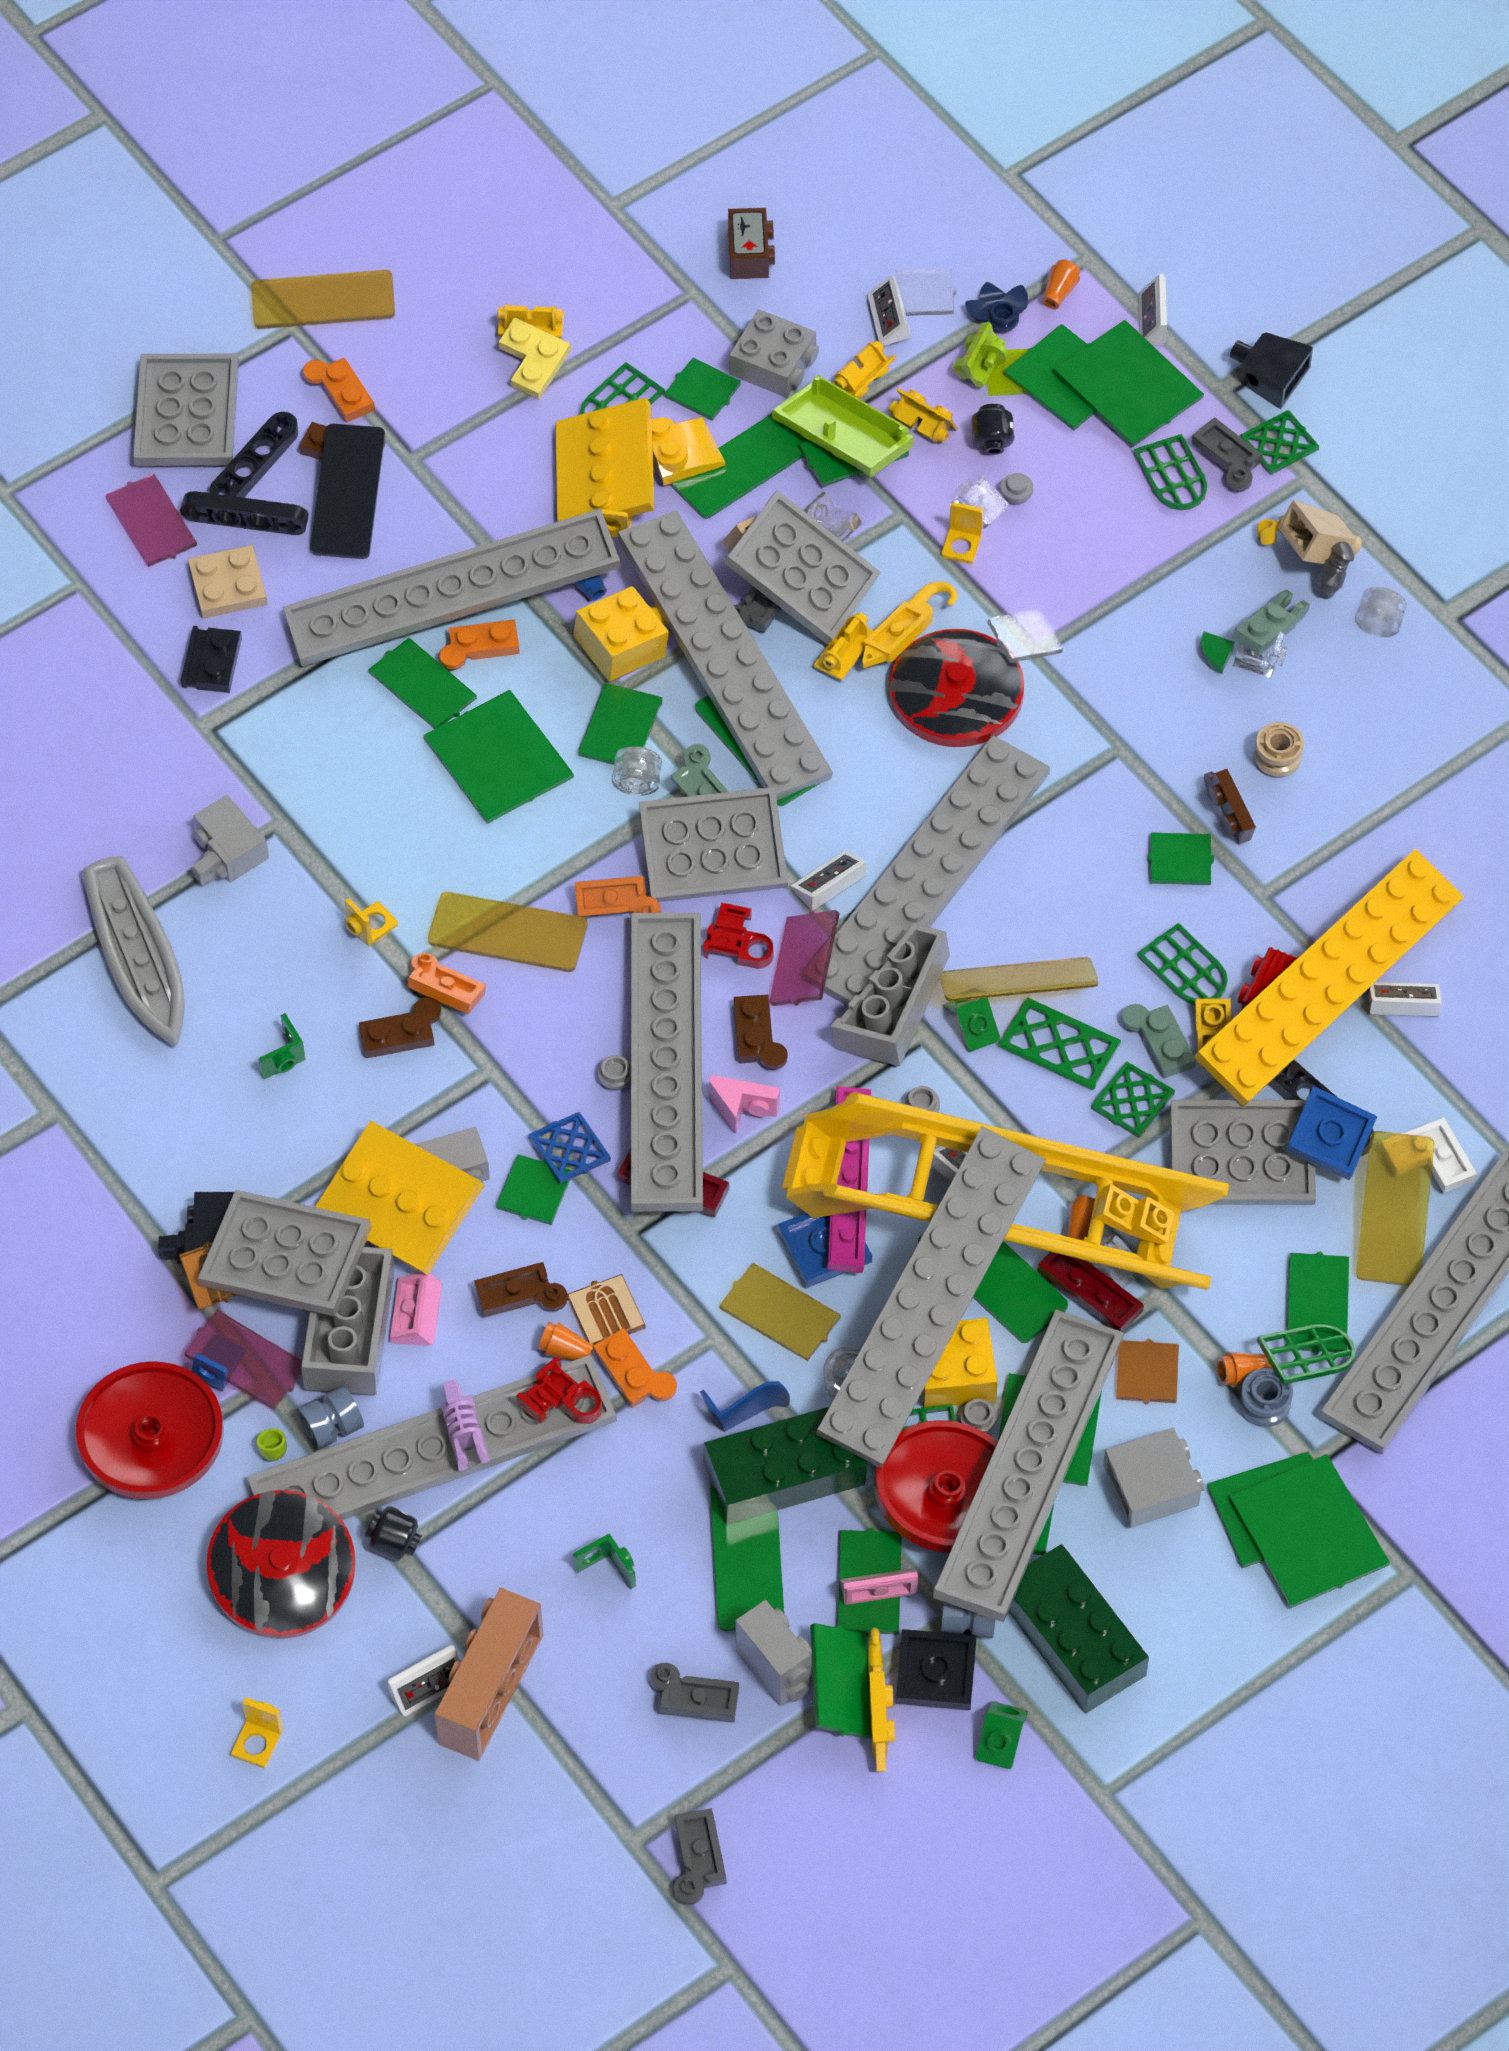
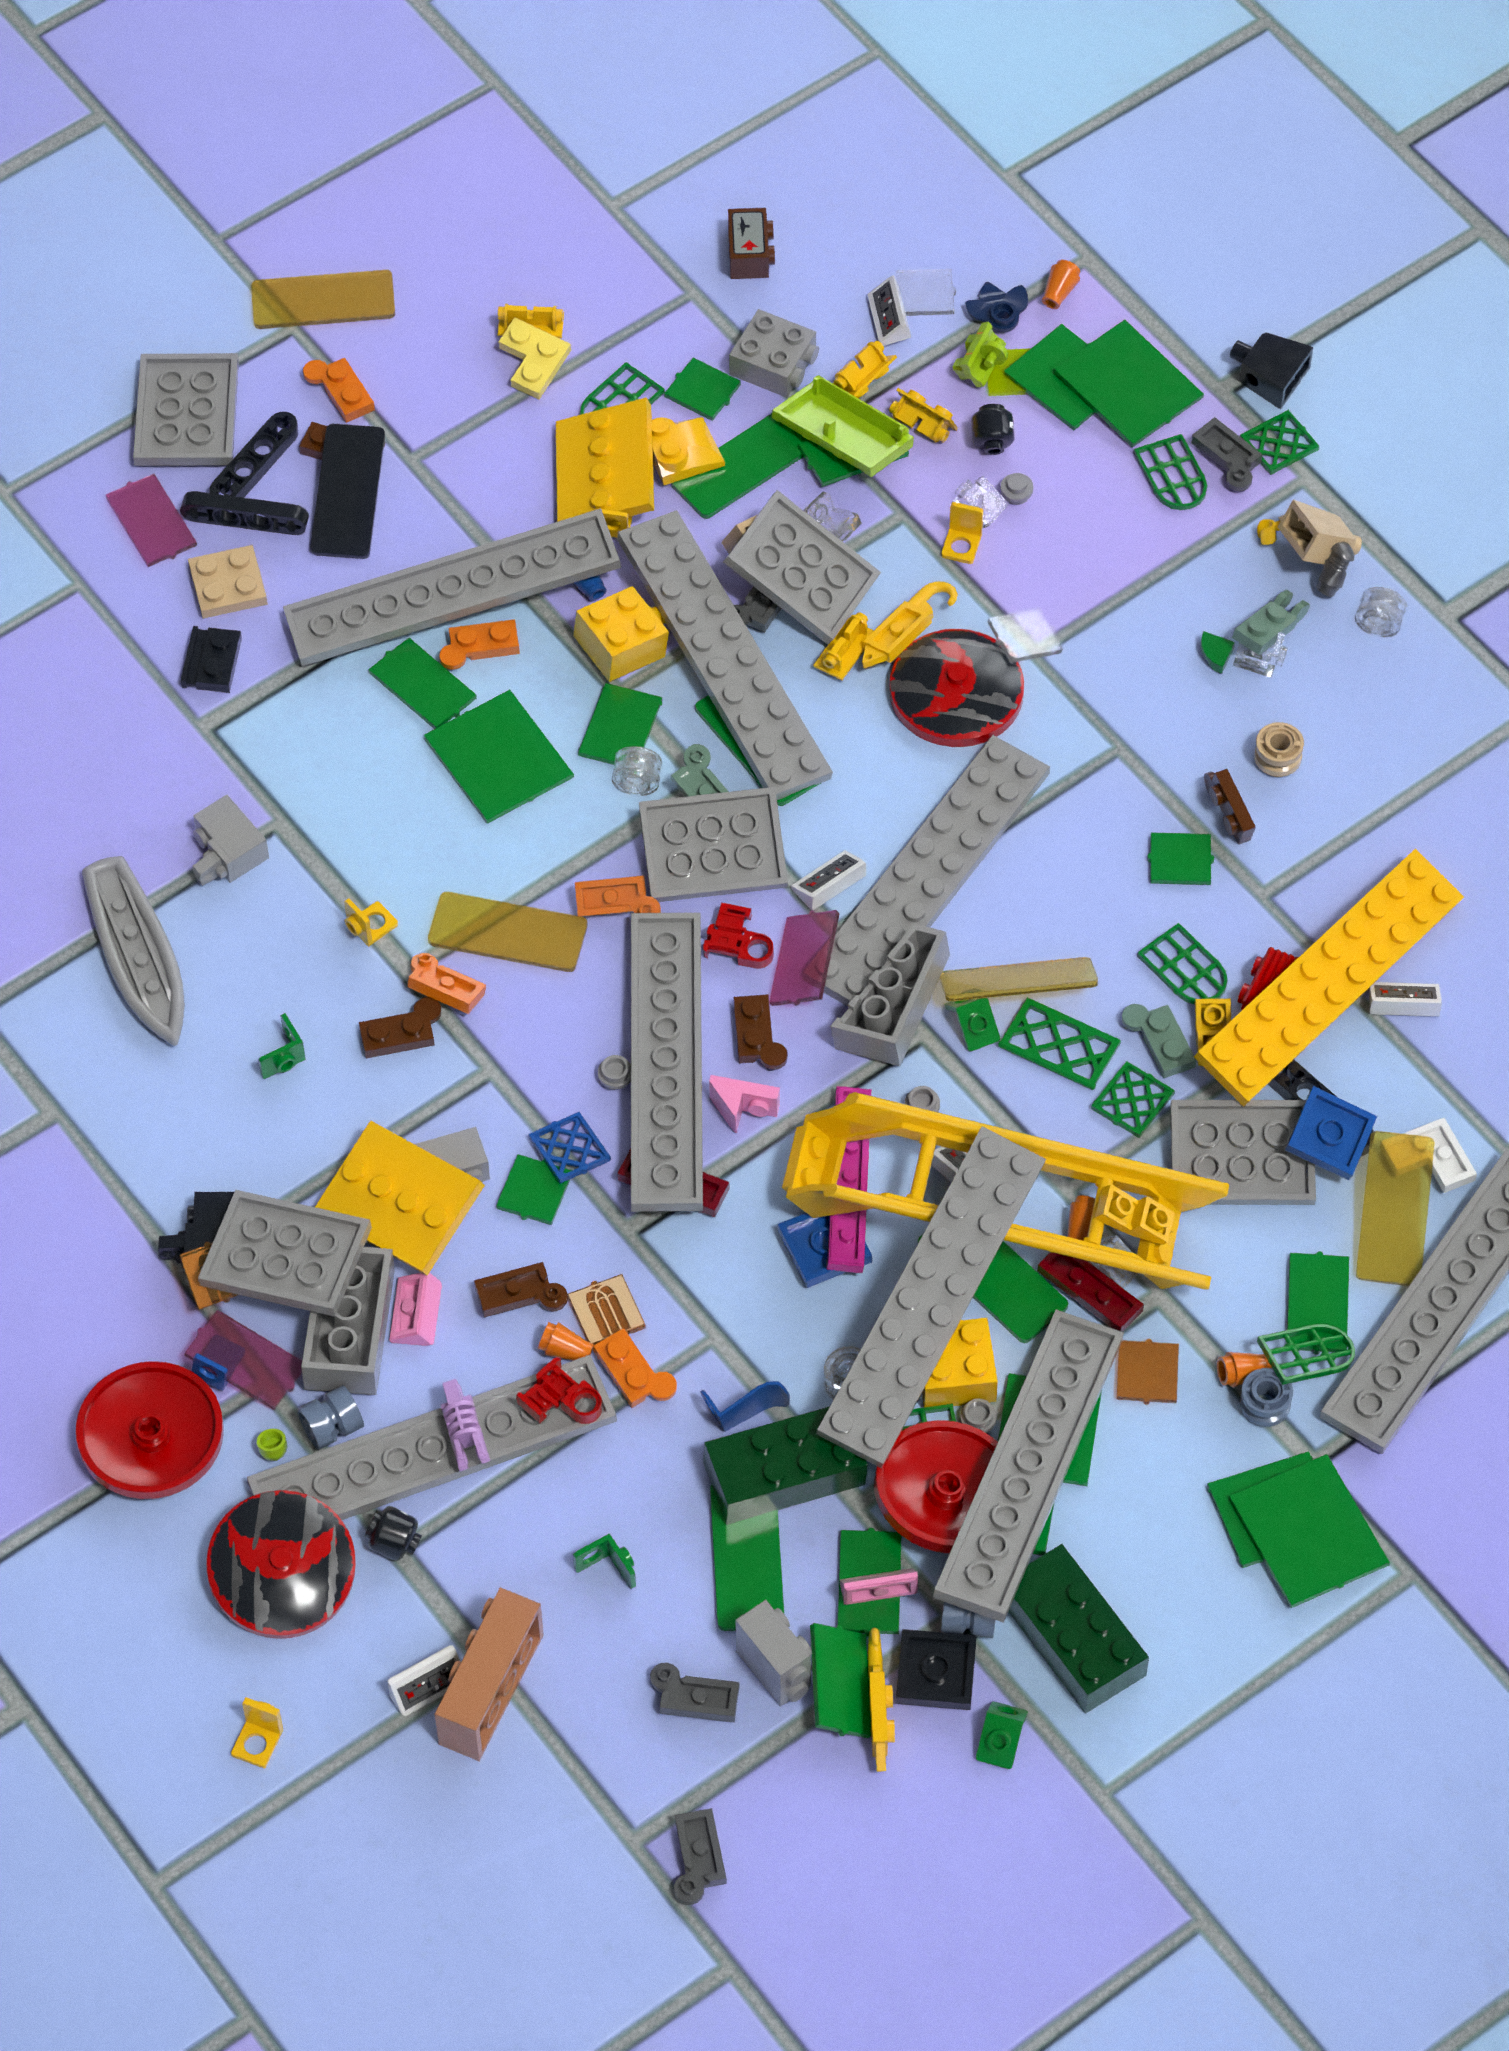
(780, 1311): clear yellow piece -> none
(1153, 311): white slope -> none
(1153, 1477): light grey brick -> none

